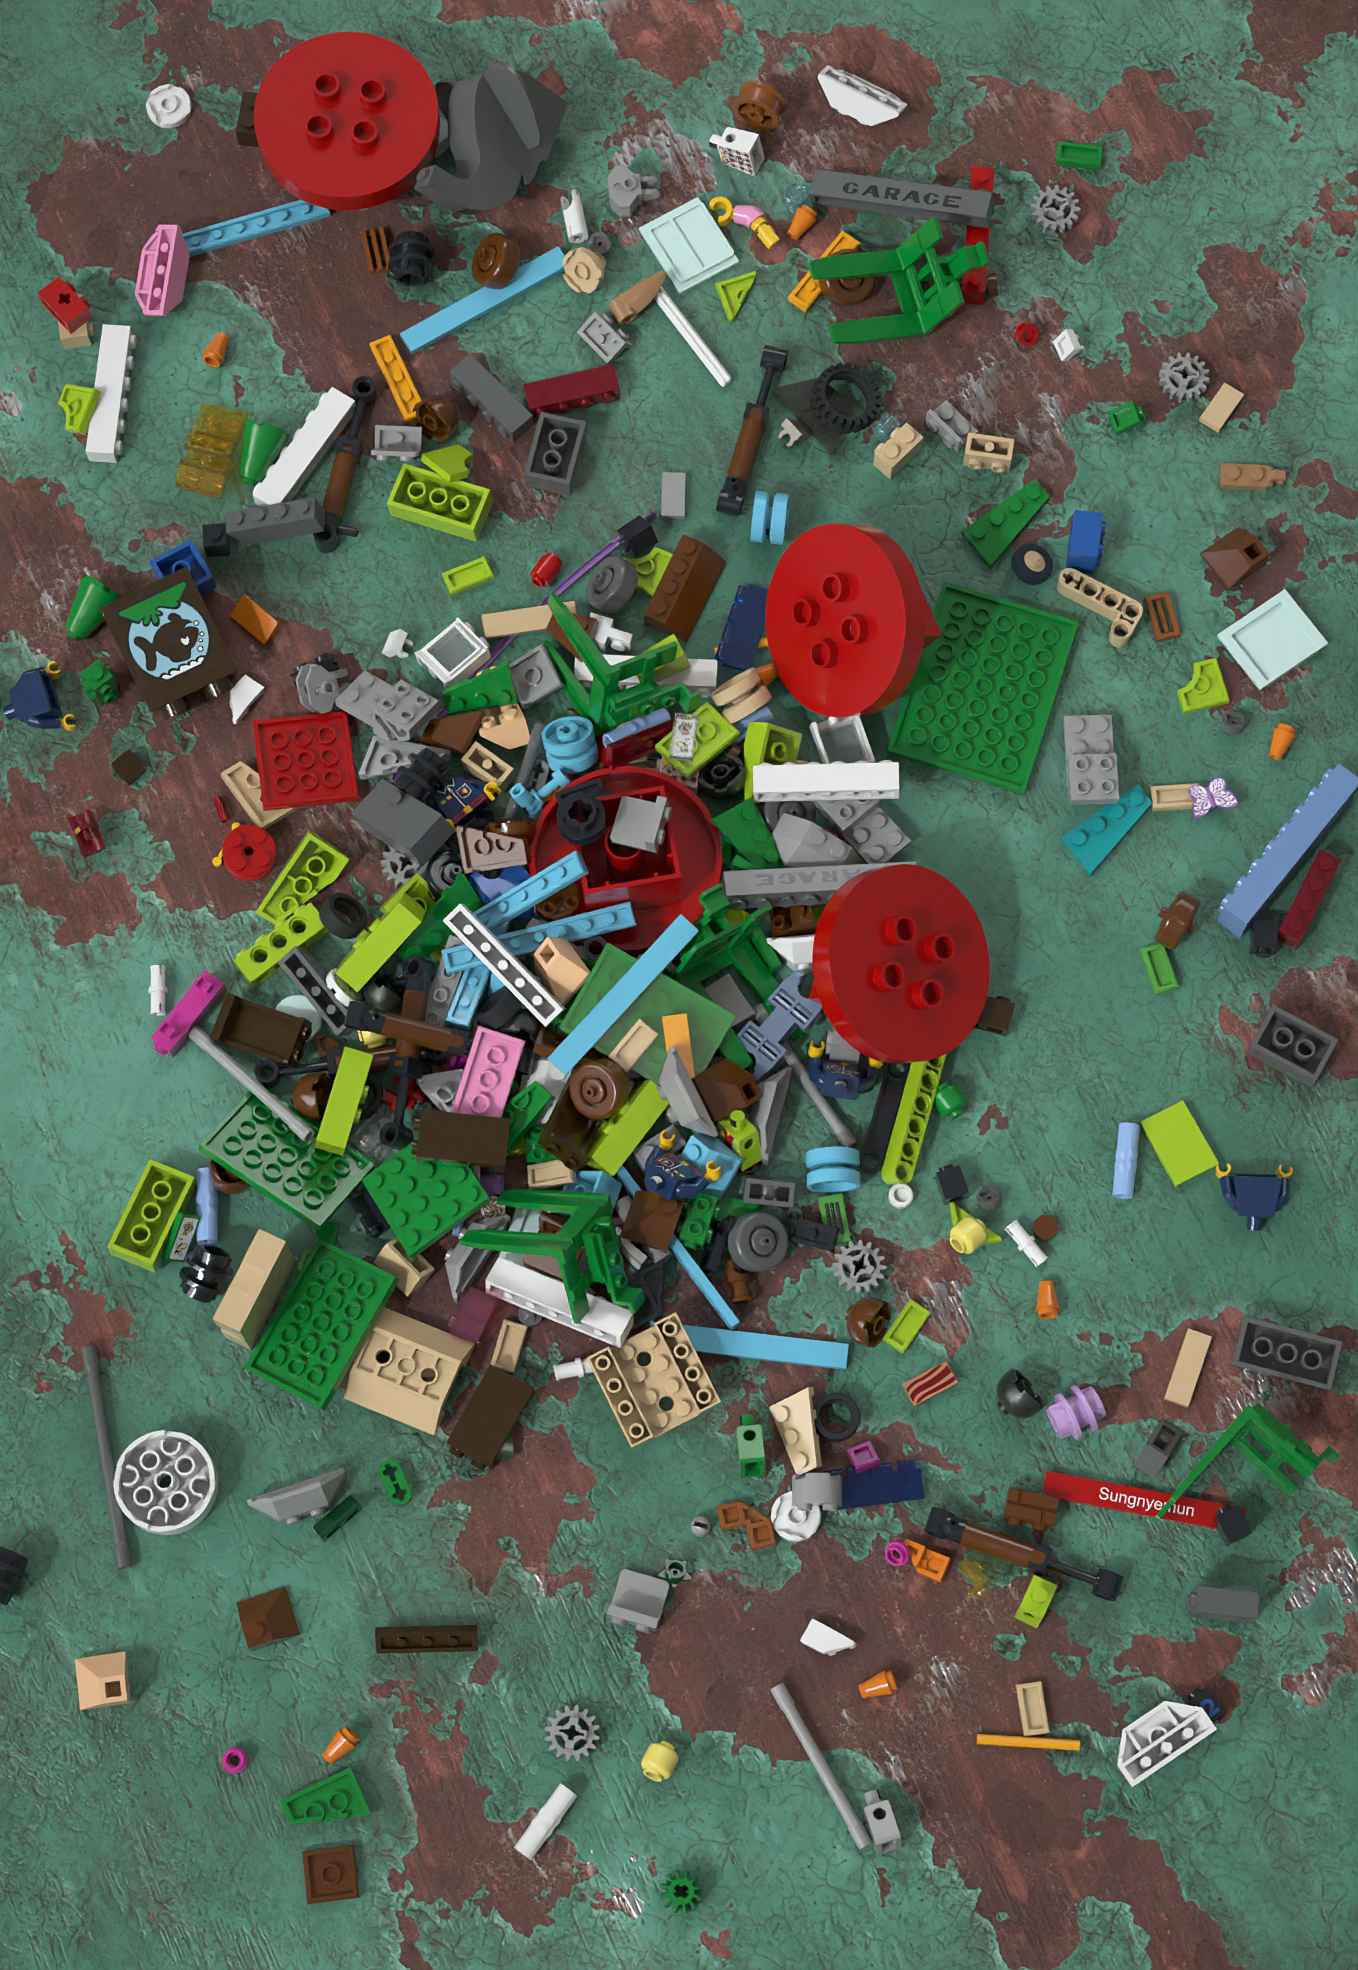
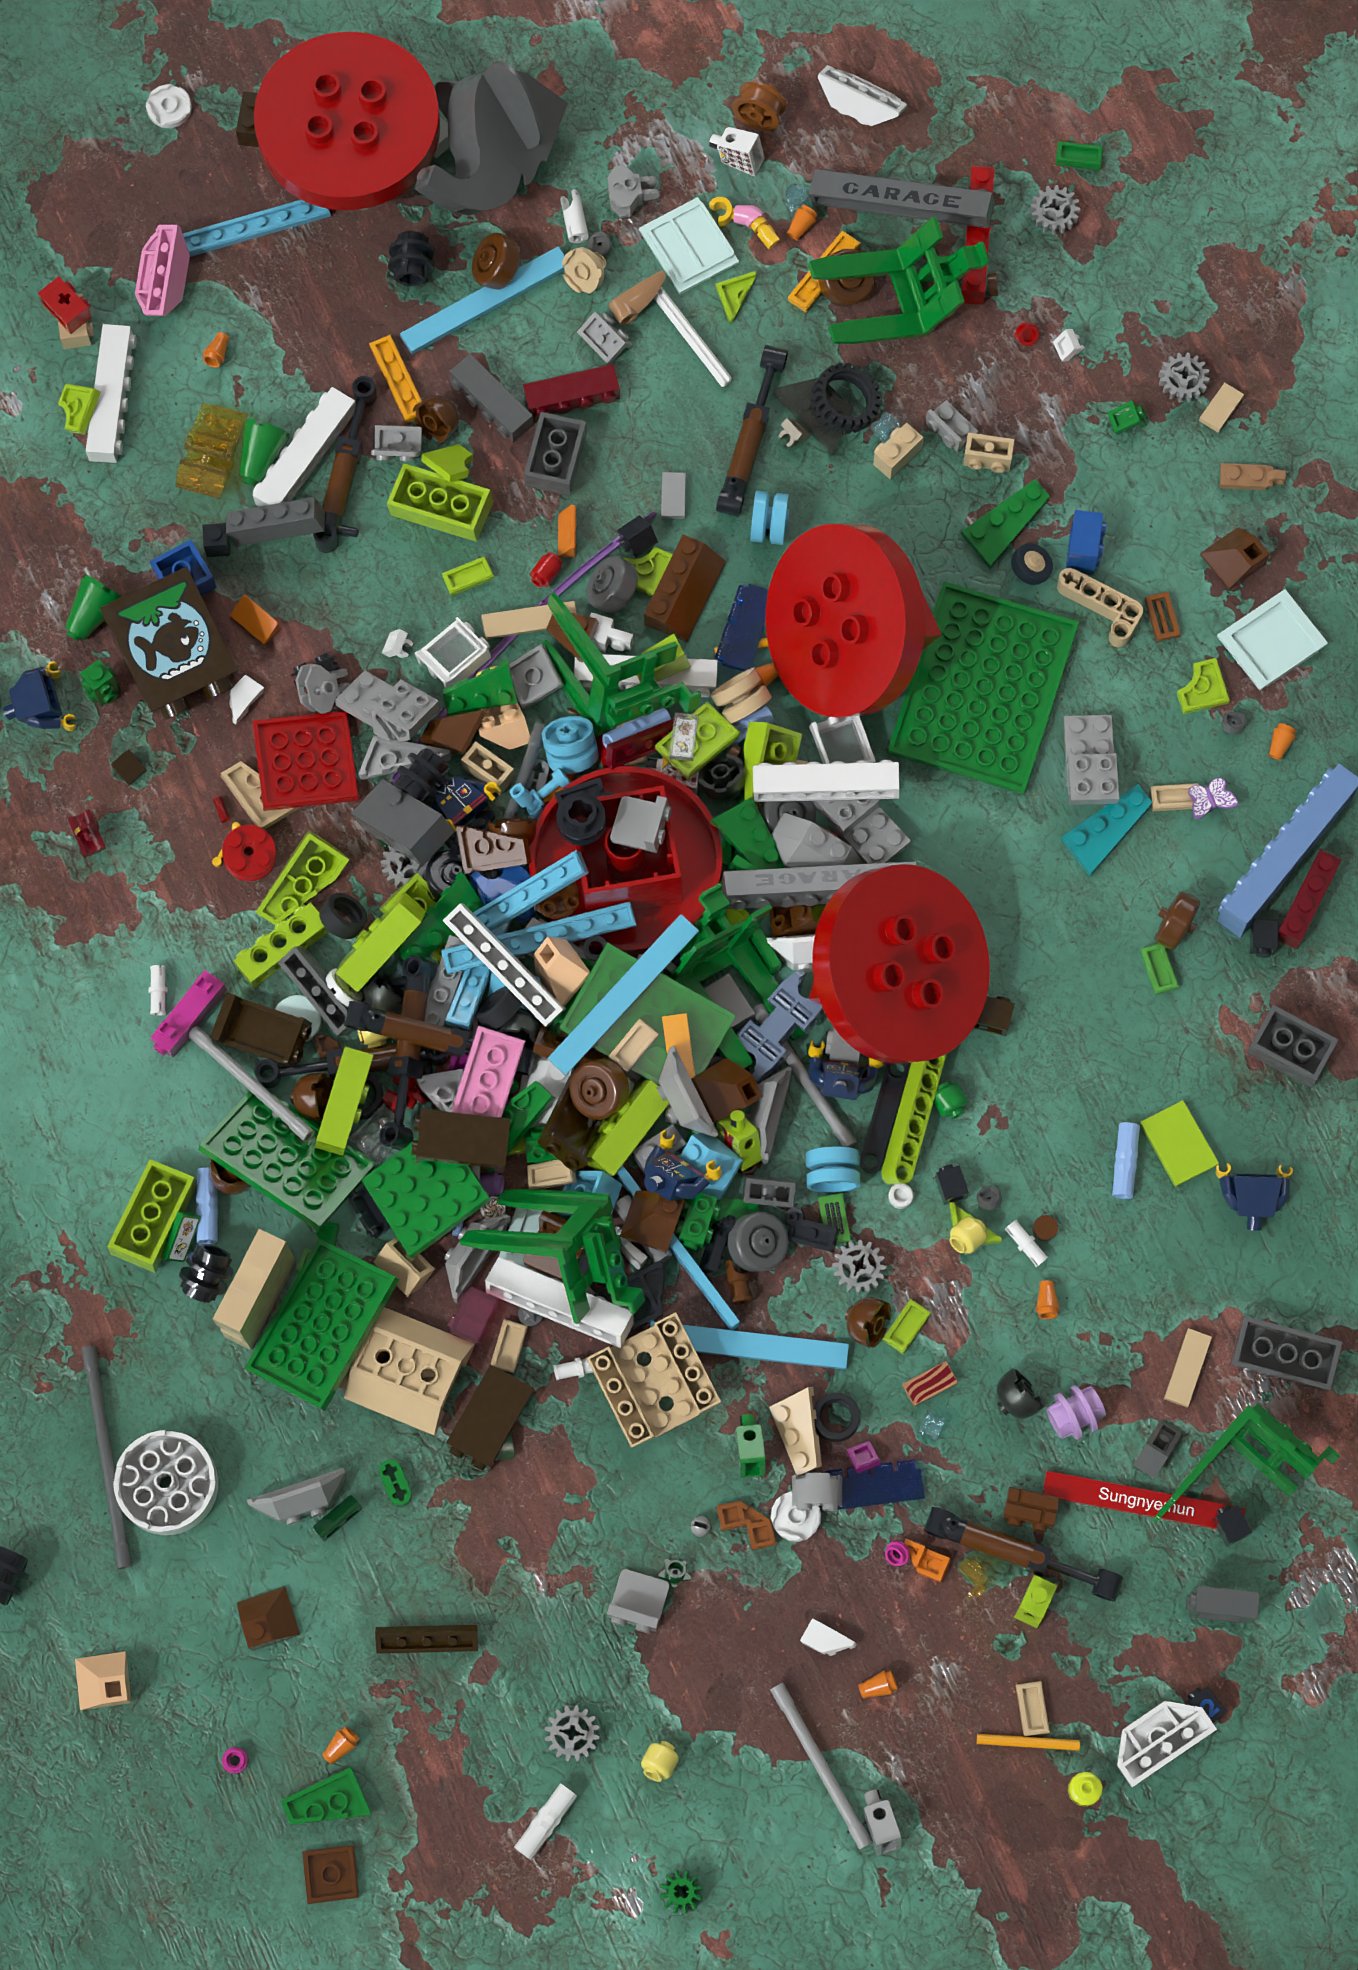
(372, 234): dark orange tile -> none
(567, 532): none -> orange slope
(931, 1425): none -> clear light blue wheel
(1085, 1789): none -> neon yellow head

